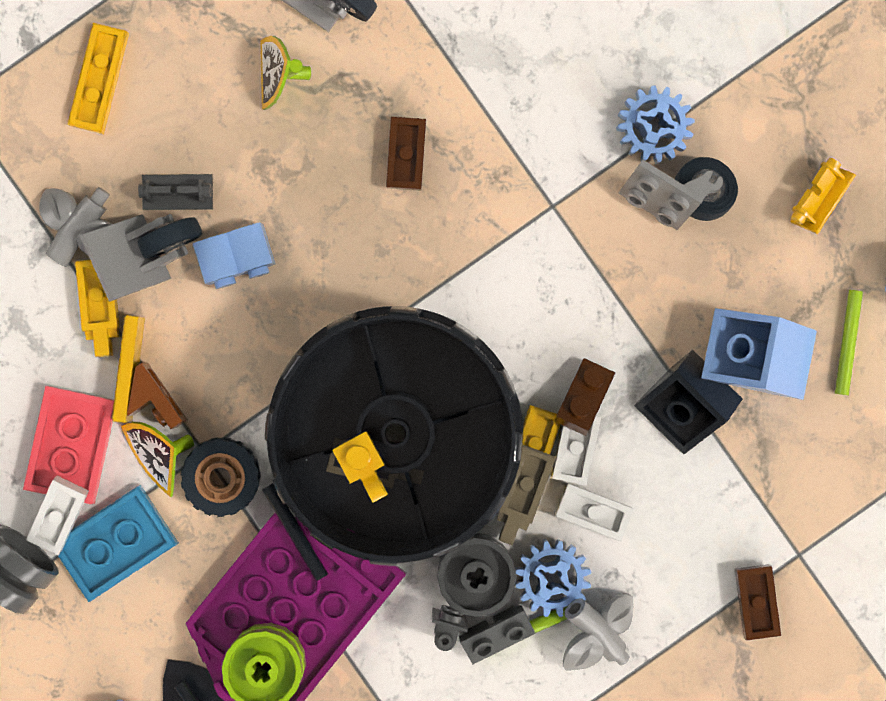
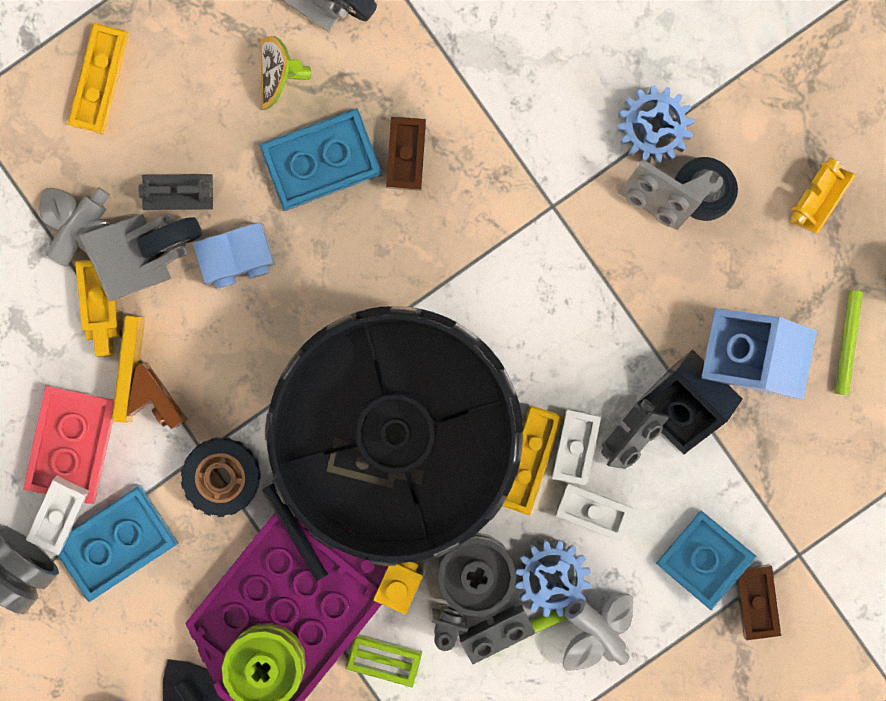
(156, 452): shield -> none
(320, 159): none -> dark azure tile
(359, 461): yellow plate -> none
(388, 647): none -> lime tile
(399, 586): none -> yellow bracket
(525, 493): dark tan hinge -> none
(584, 397): reddish brown plate -> none
(624, 448): none -> dark grey hinge
(706, 560): none -> dark azure tile

